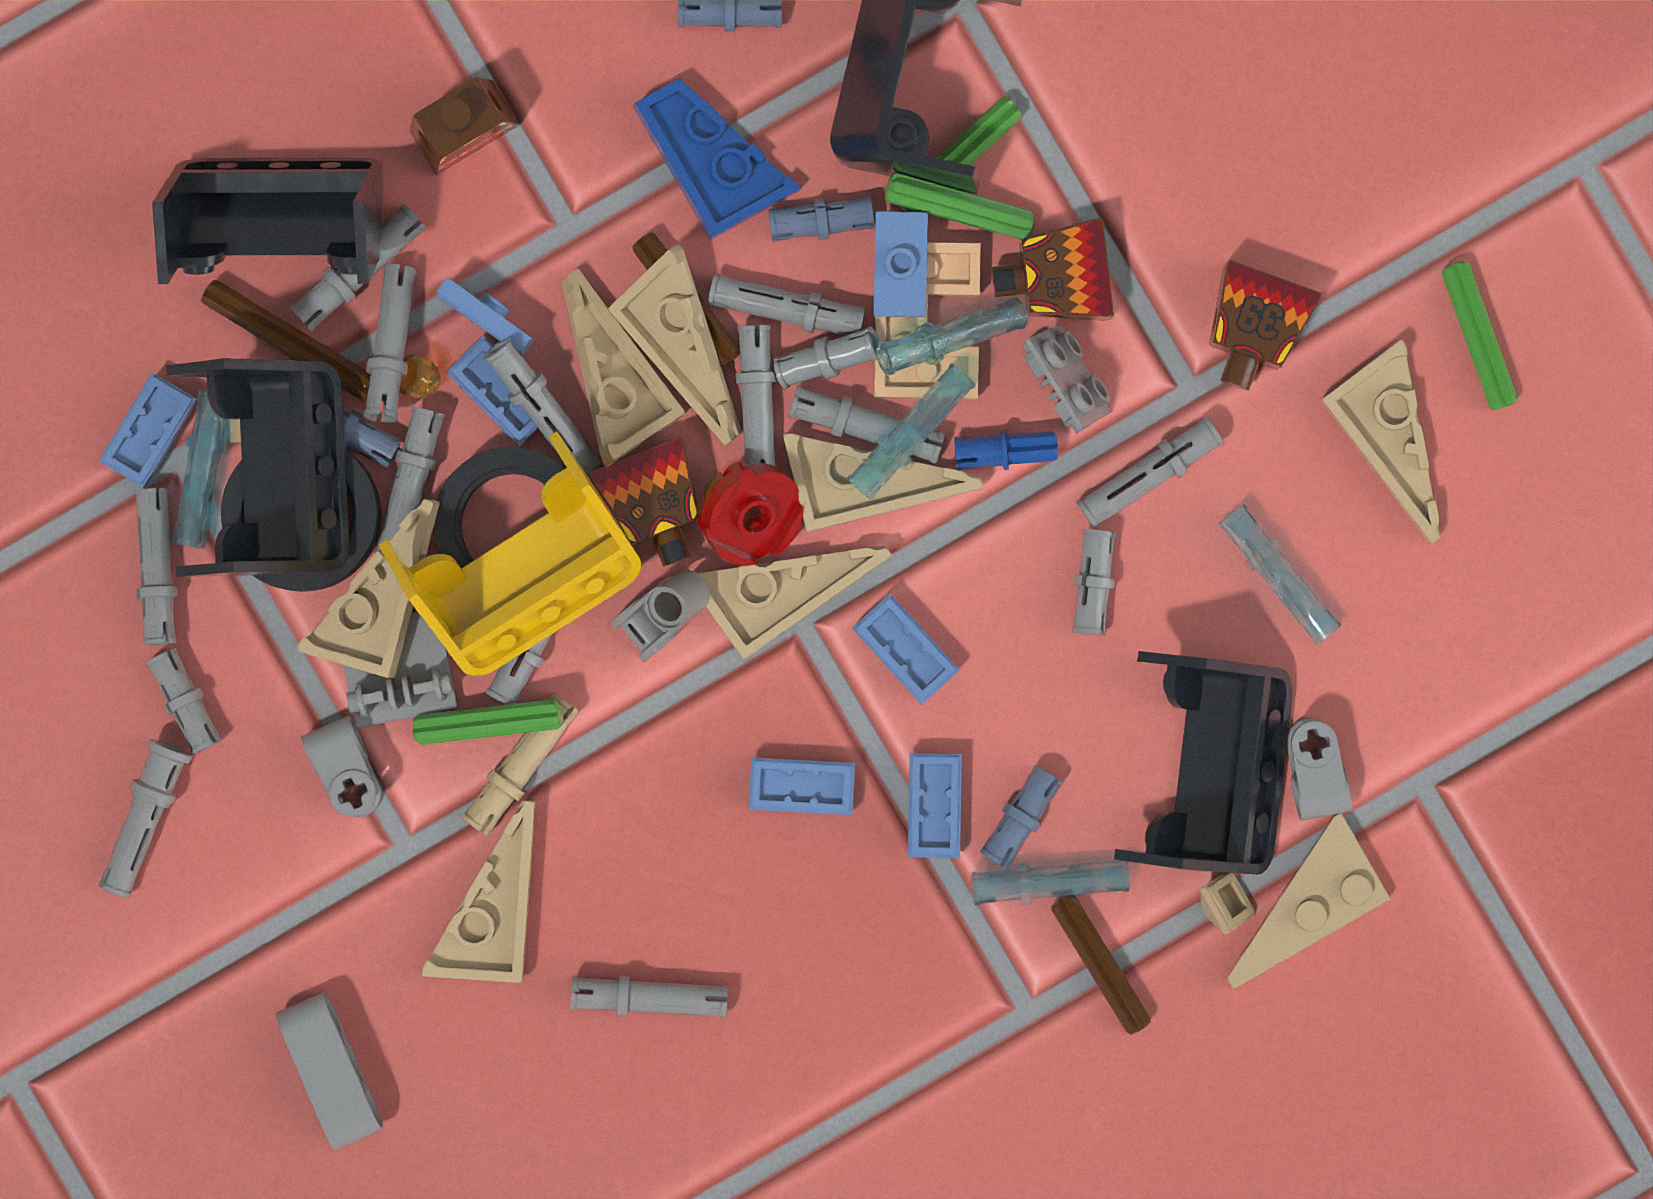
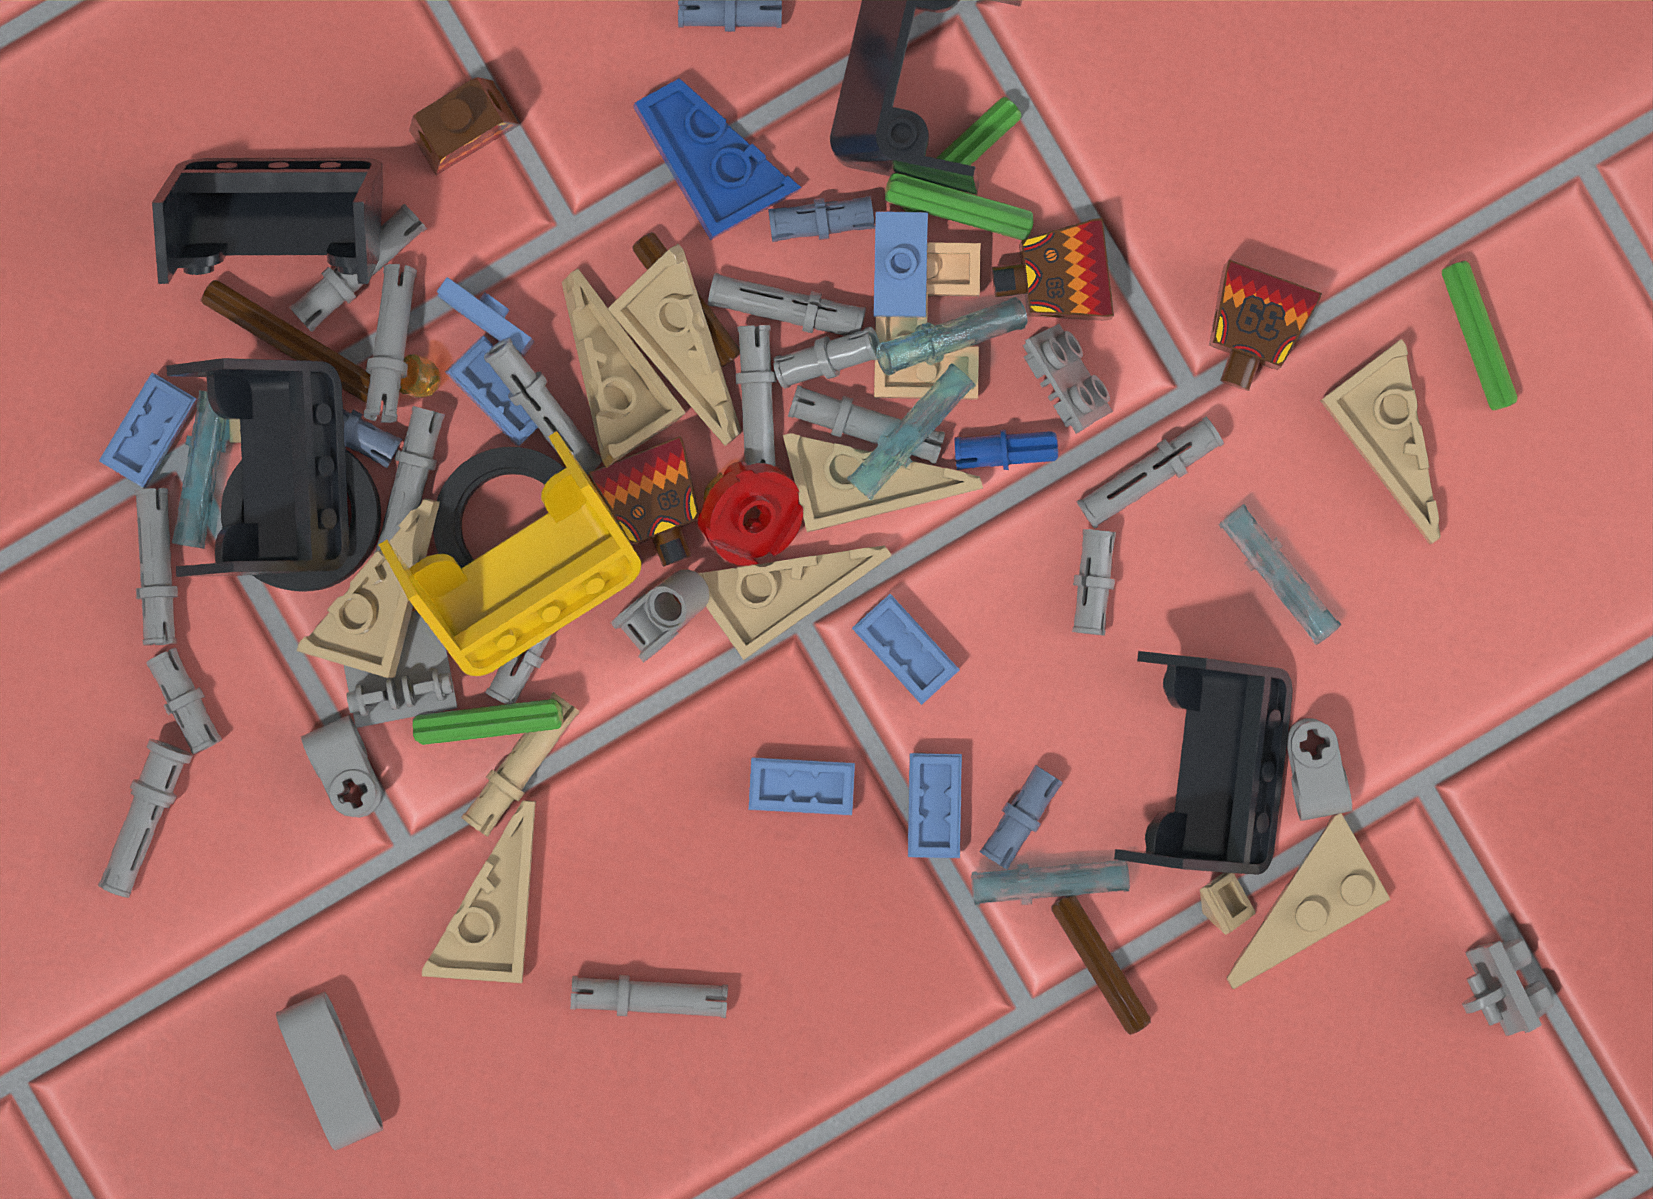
(1499, 989): none -> light grey hips

